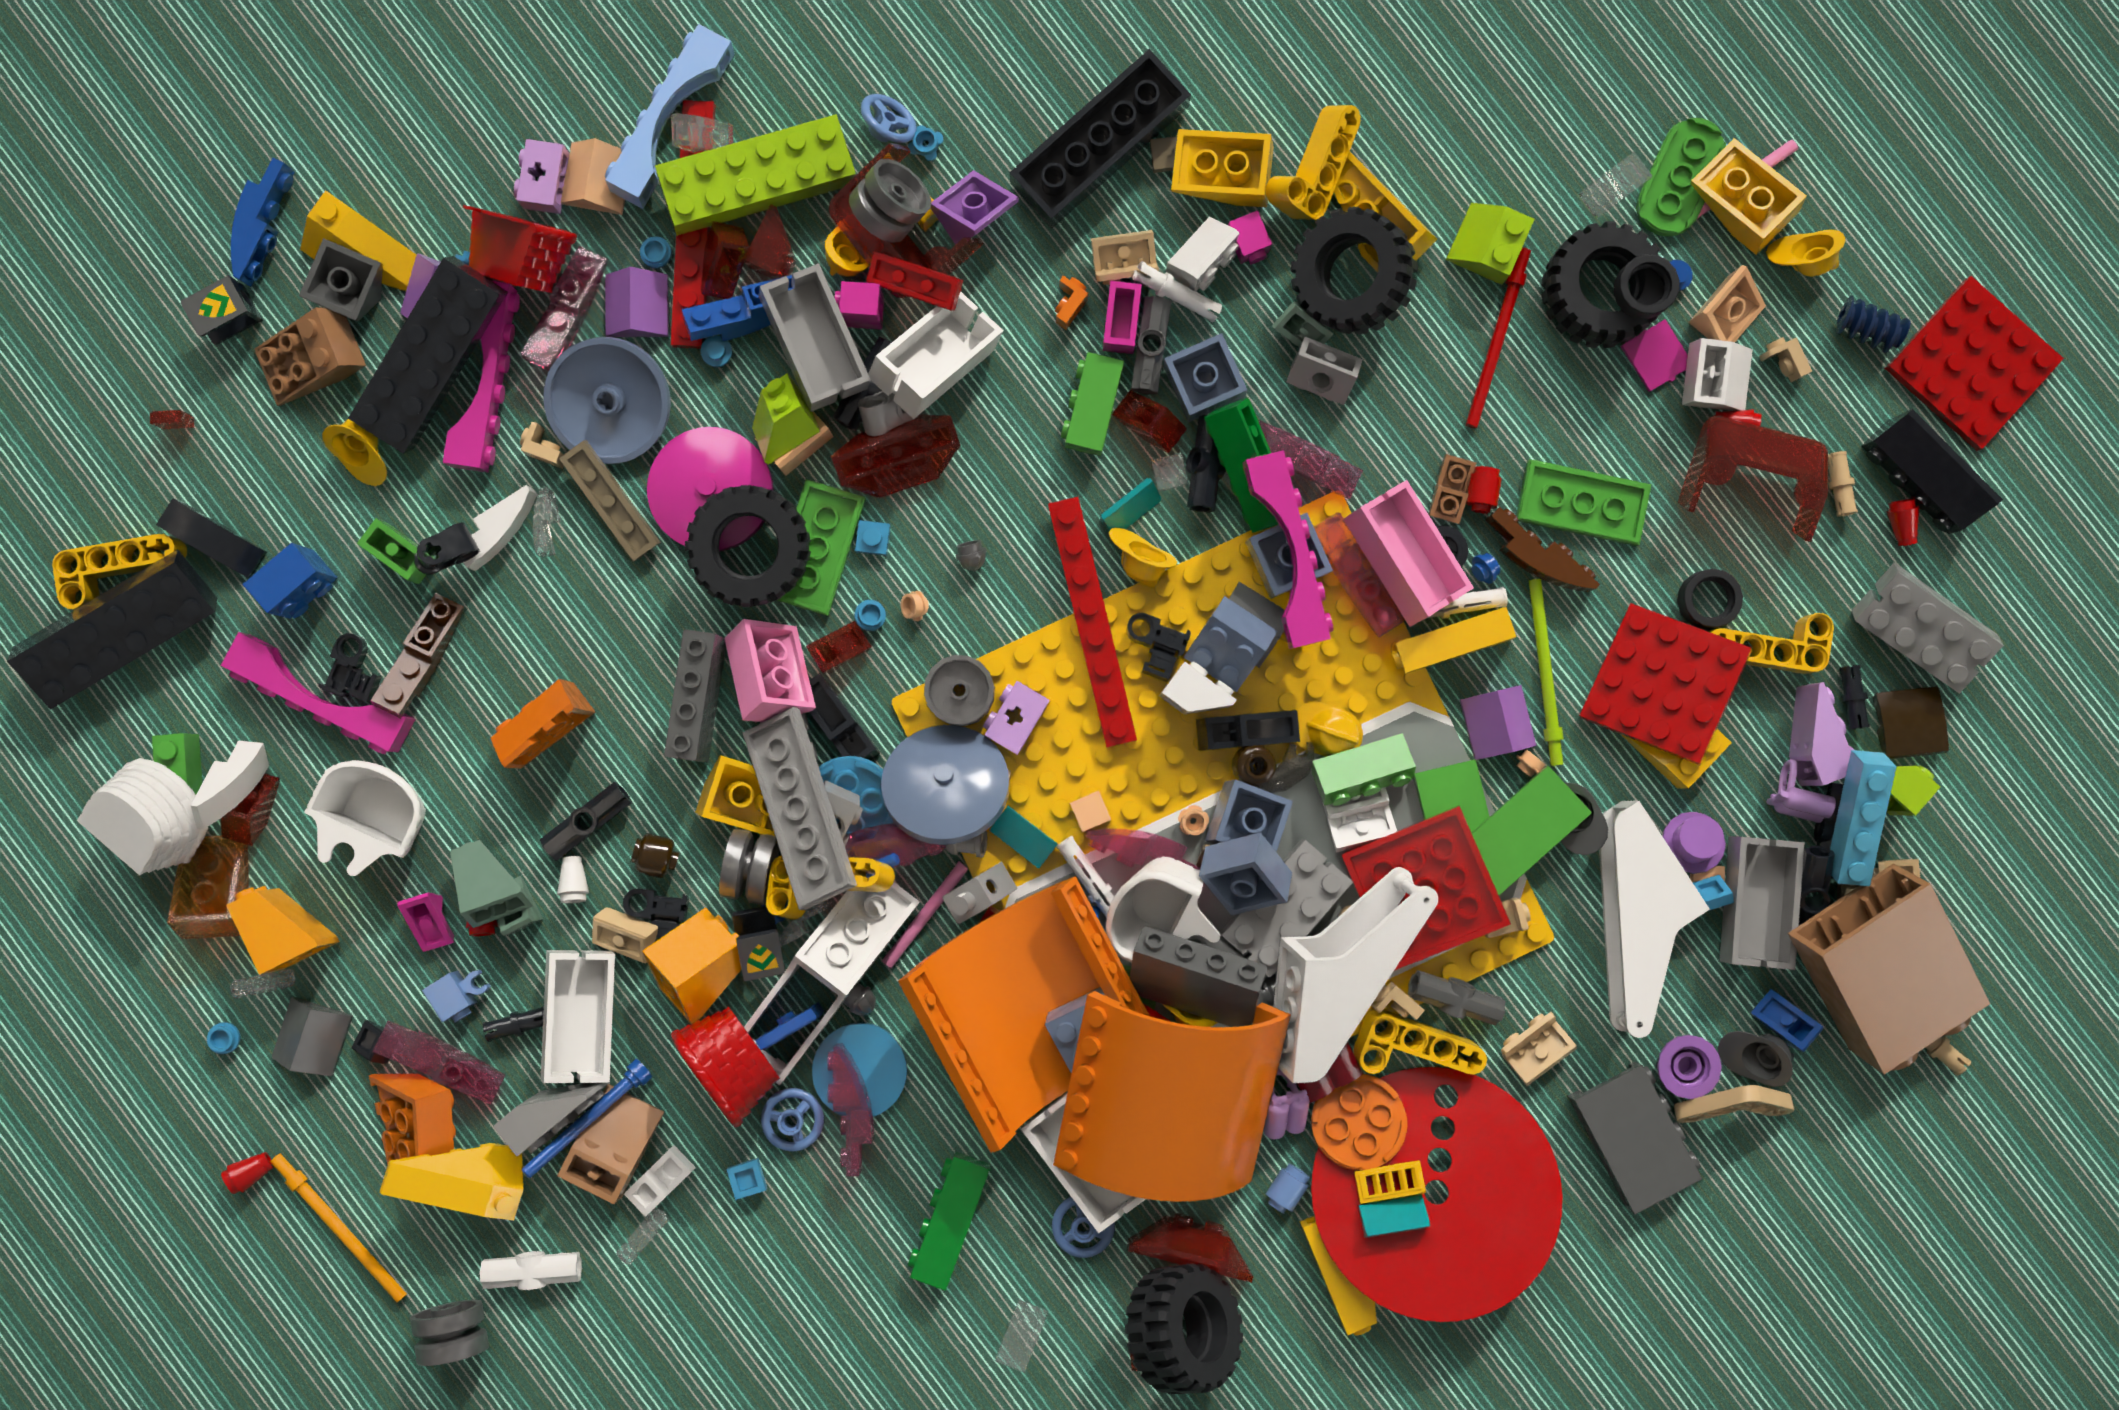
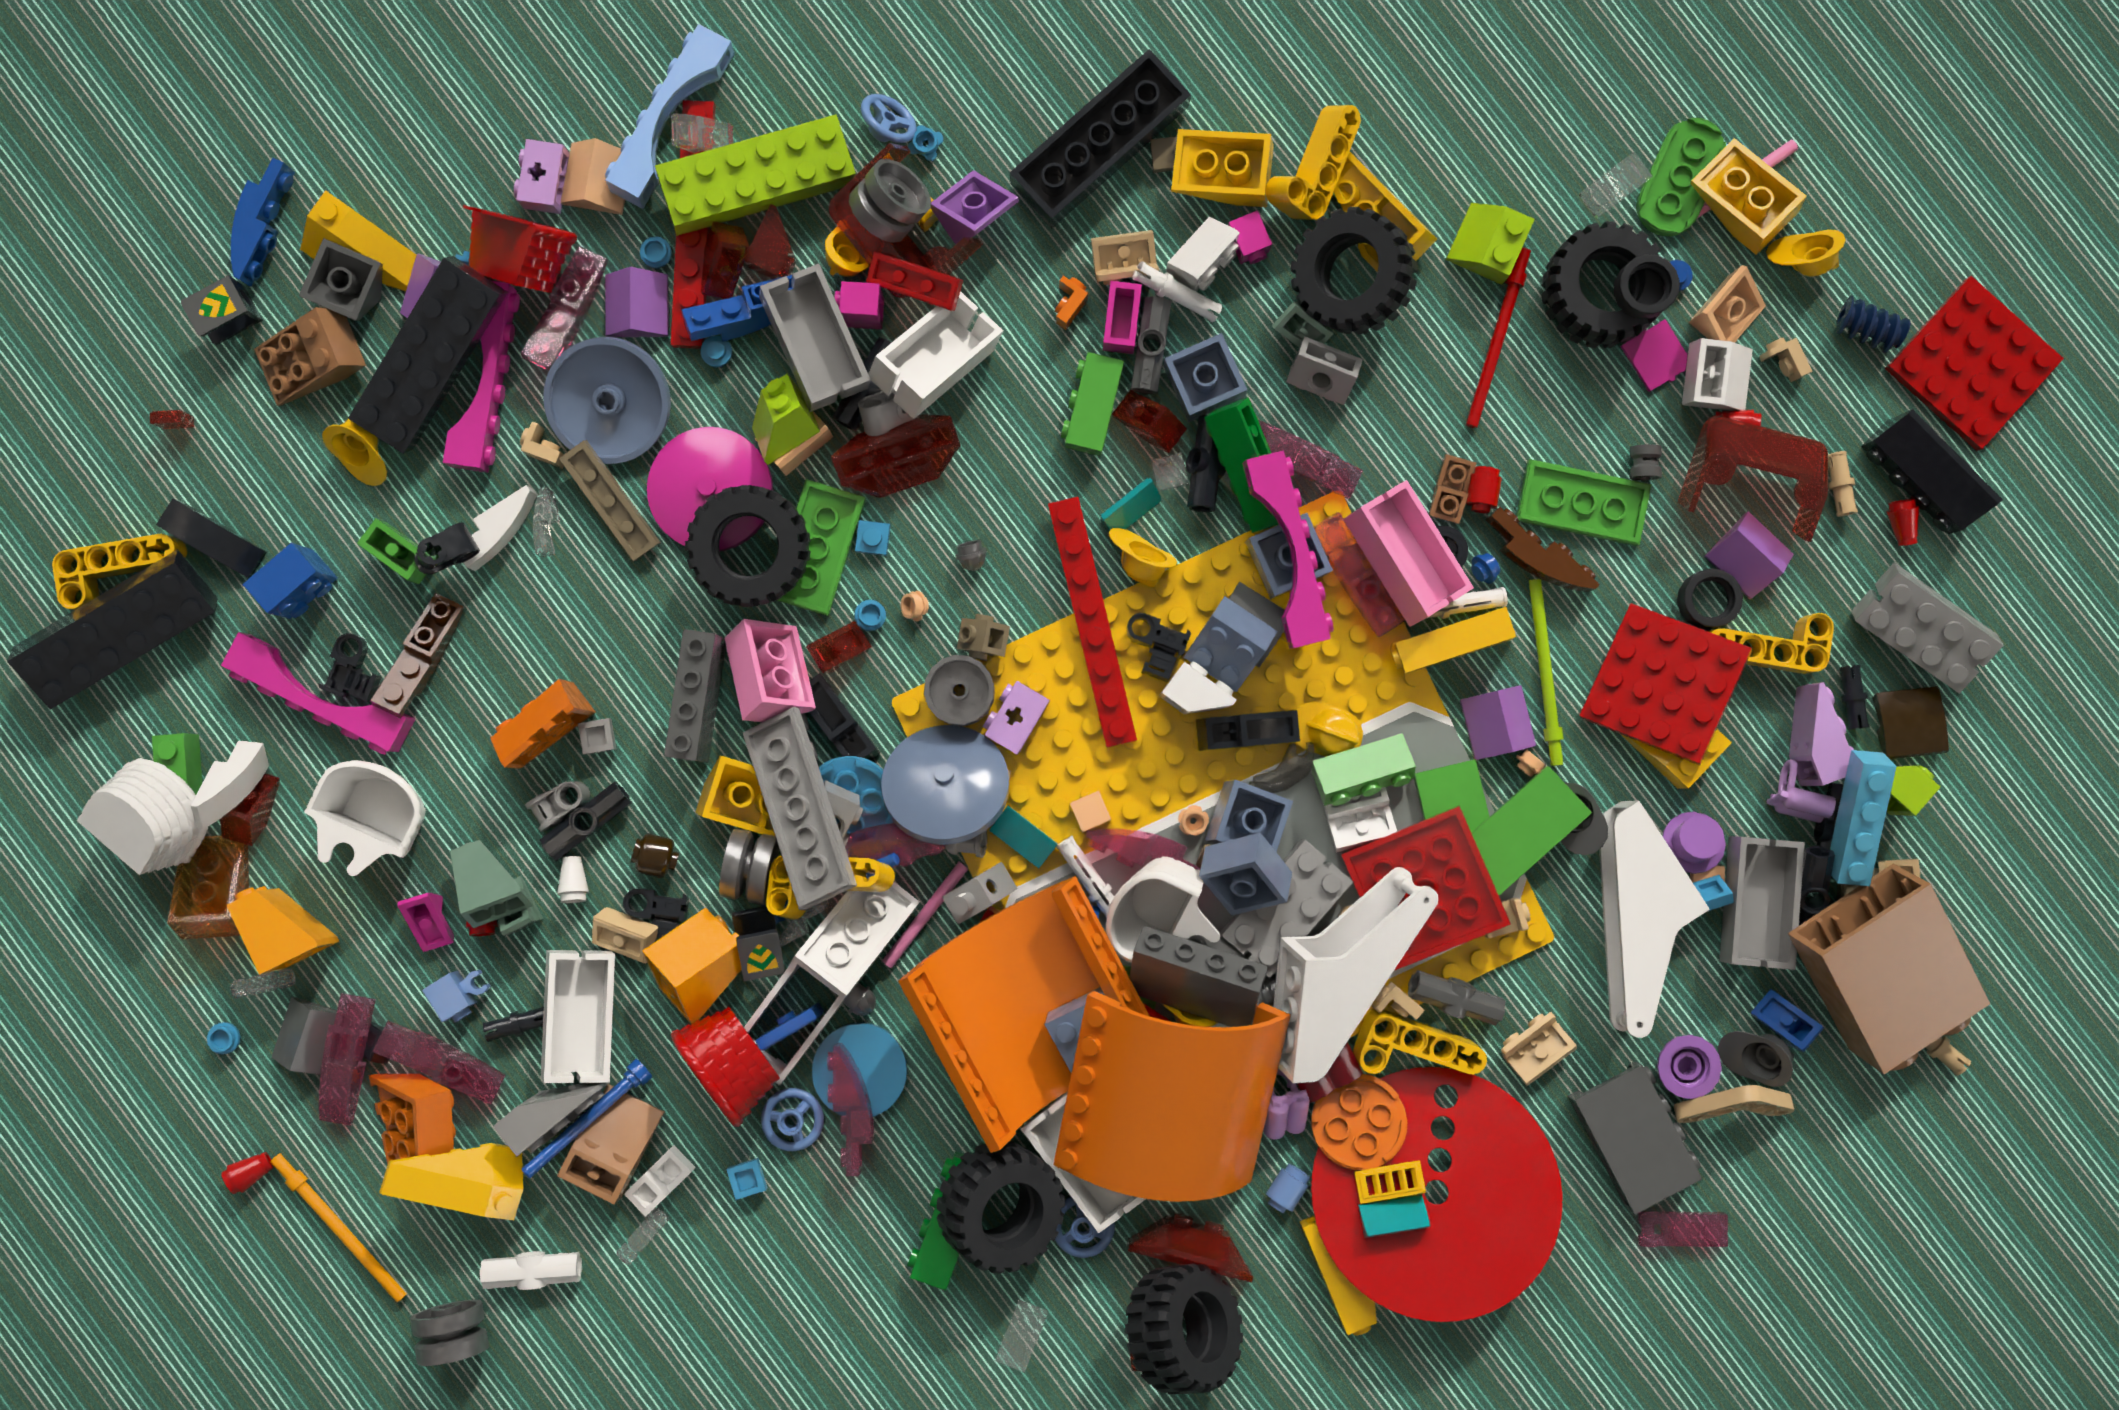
(342, 1059): none -> clear pink slope
(553, 807): none -> light grey piece
(597, 736): none -> light grey plate
(983, 637): none -> dark tan brick
(1028, 1227): none -> black tyre
(1264, 765): dark brown head -> none
(1645, 462): none -> dark grey wheel
(1684, 1229): none -> clear pink plate
(1750, 555): none -> medium lavender slope

